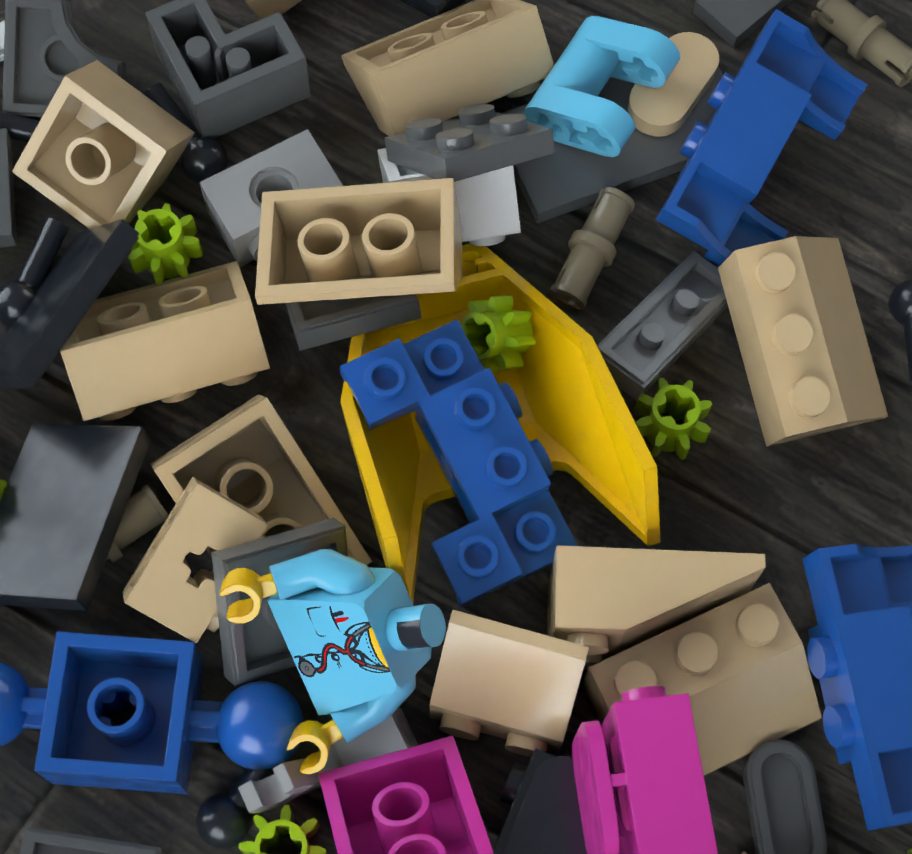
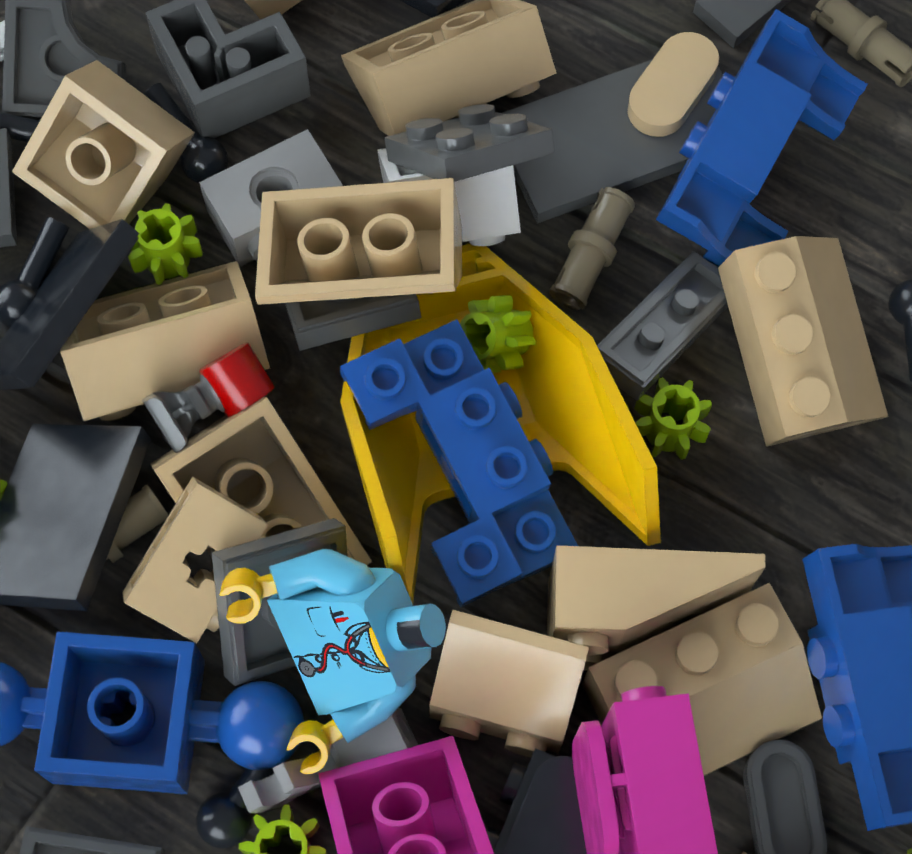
(224, 385): none -> leg
(570, 91): medium azure connector -> none

